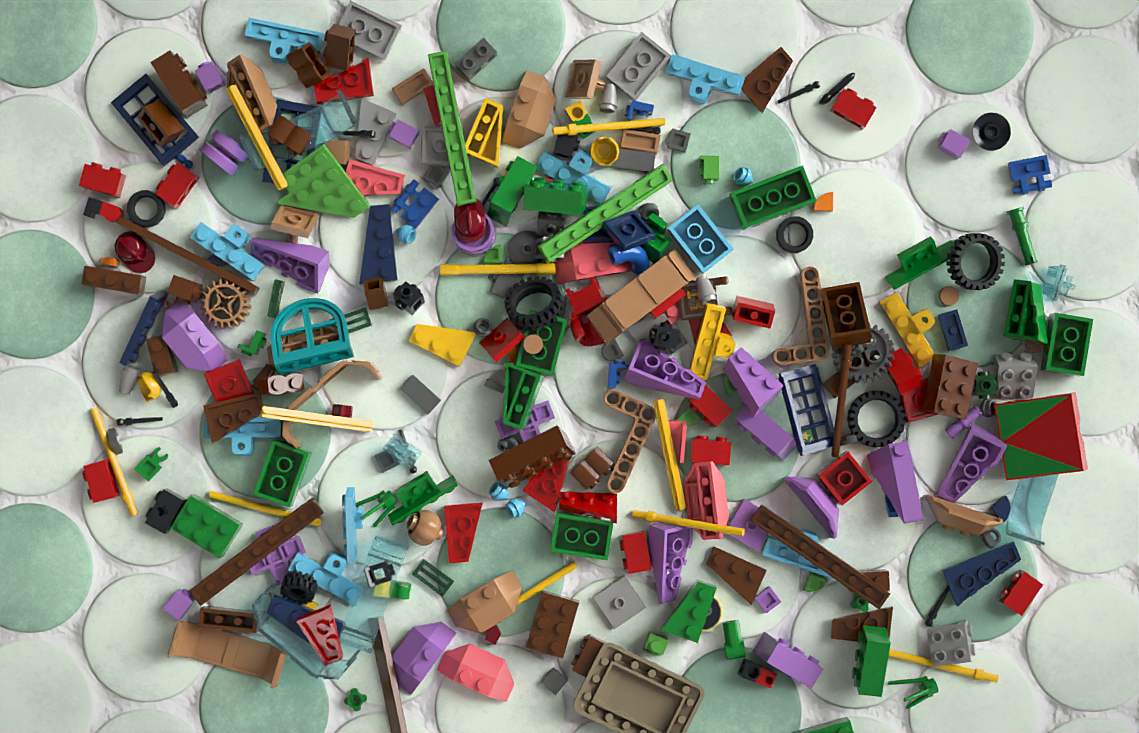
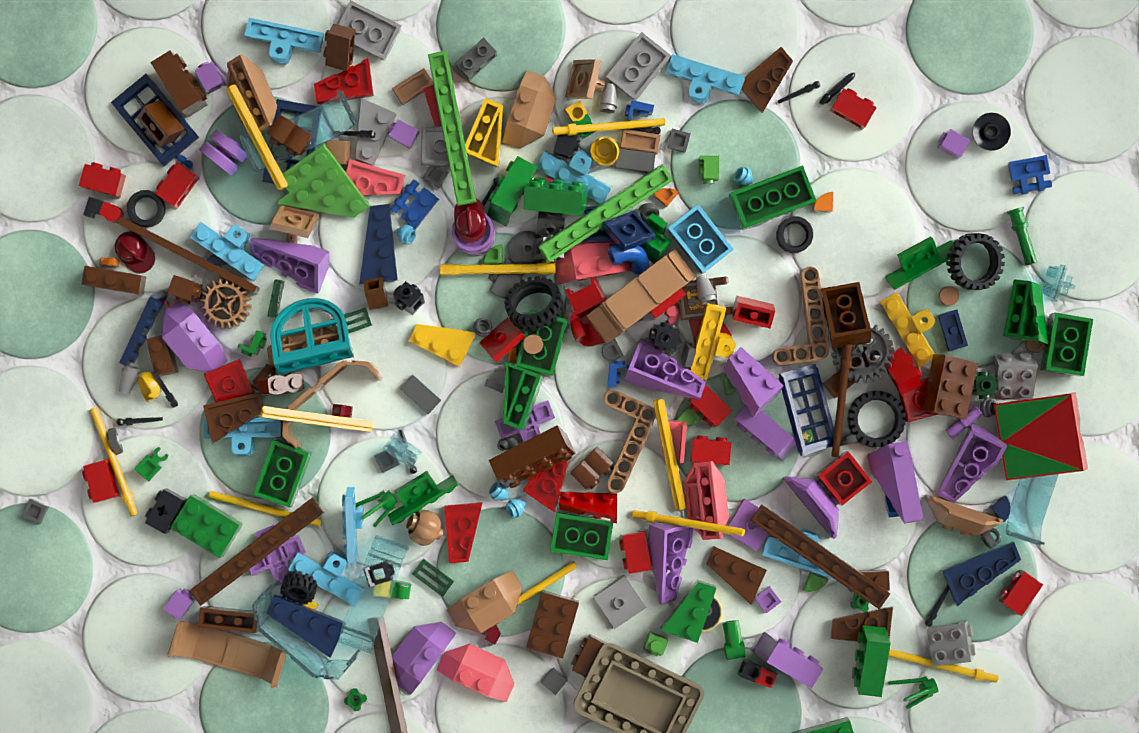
(35, 511): none -> dark grey tile
(307, 64): reddish brown brick -> none
(322, 634): wing -> none
(665, 195): none -> orange tile
(688, 354): none -> dark grey tile

